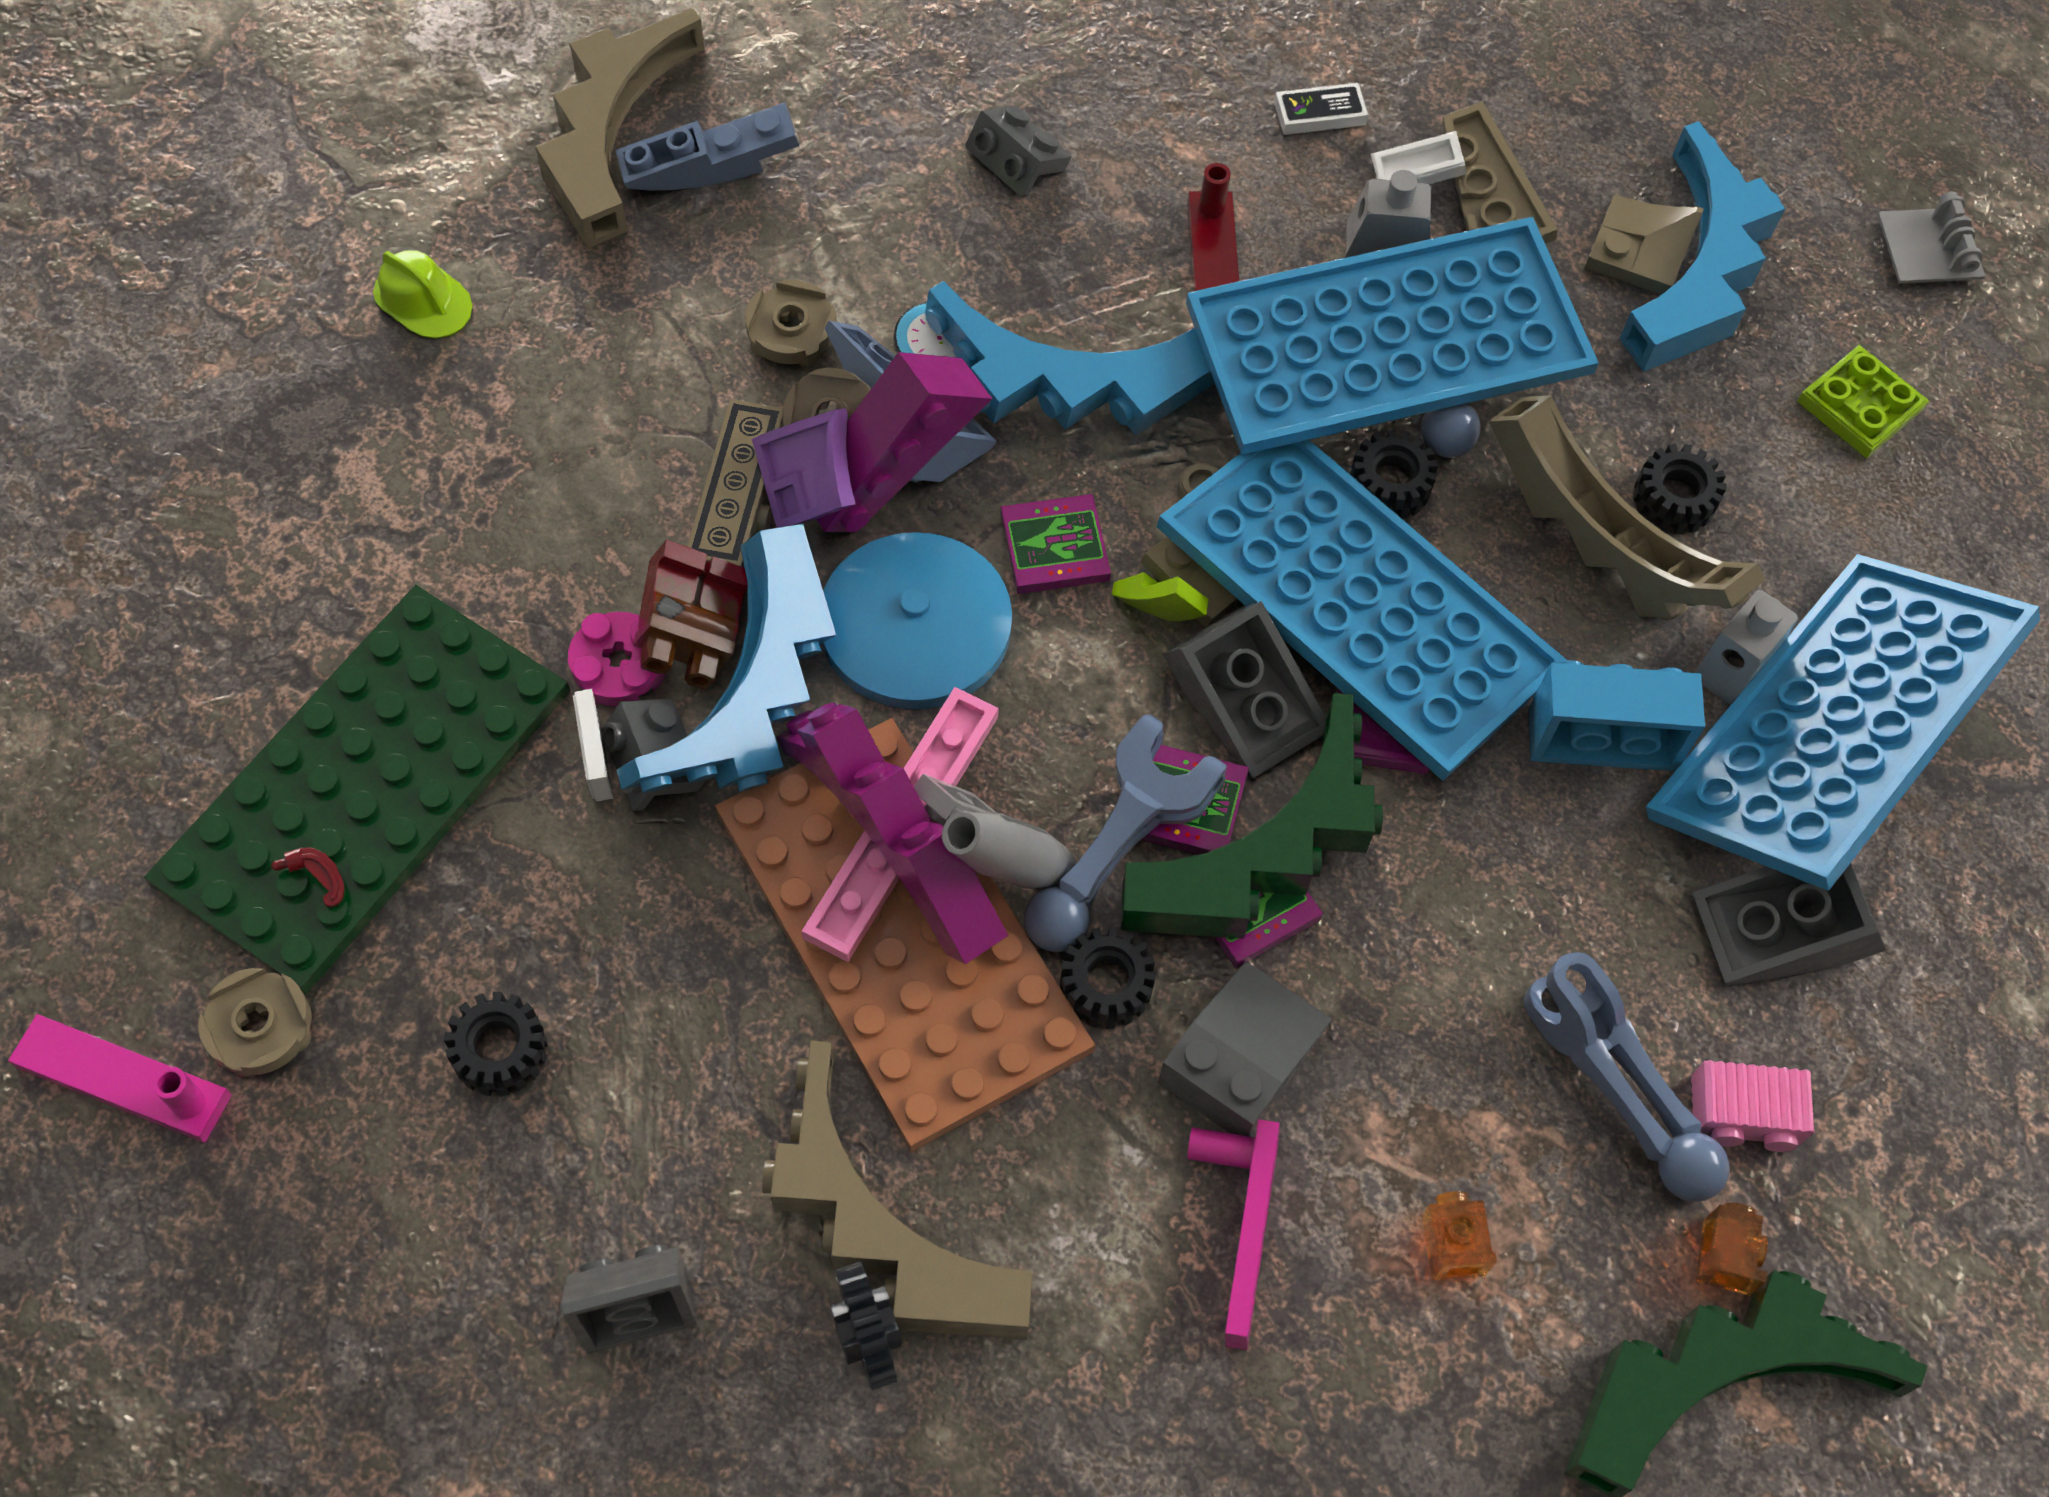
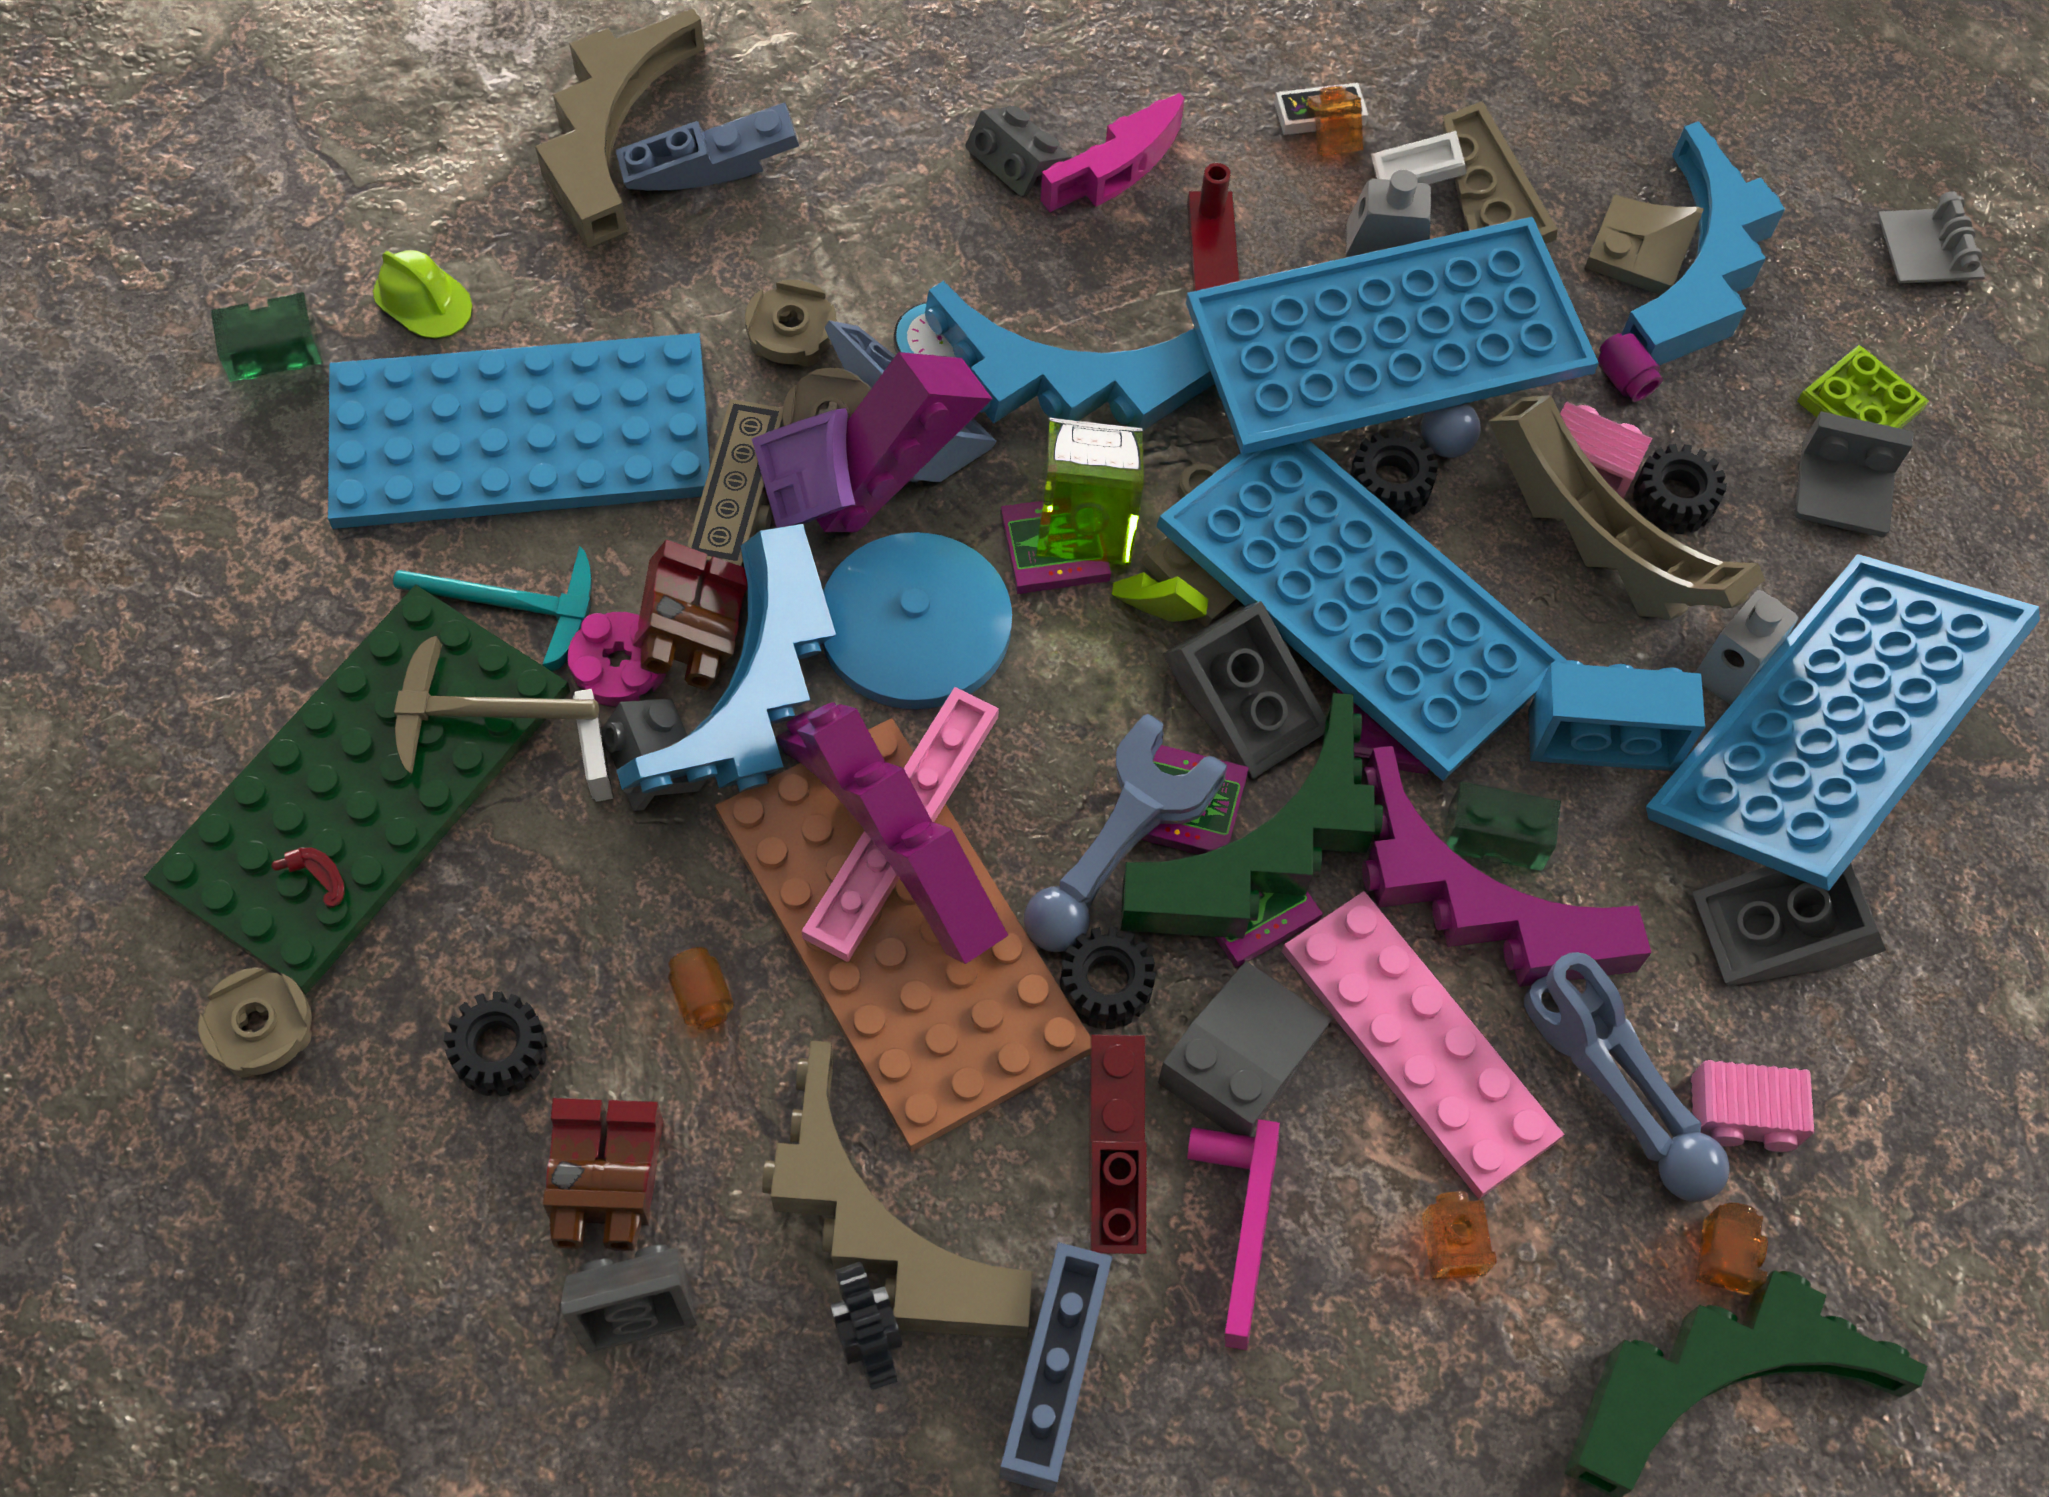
(120, 1078): dark pink piece -> none
(266, 337): none -> clear green brick
(417, 704): none -> dark tan piece
(516, 430): none -> dark azure plate
(568, 608): none -> teal piece
(595, 1189): none -> hips
(699, 988): none -> clear orange brick
(993, 841): light grey plate -> none
(1055, 1368): none -> sand blue brick
(1090, 491): none -> clear neon green slope
(1117, 1145): none -> dark red slope
(1130, 152): none -> dark pink slope
(1337, 121): none -> clear orange bracket
(1422, 1044): none -> bright pink plate
(1472, 908): none -> magenta arch
(1502, 825): none -> clear green brick
(1610, 447): none -> bright pink brick
(1629, 366): none -> magenta brick
(1850, 473): none -> dark grey bracket

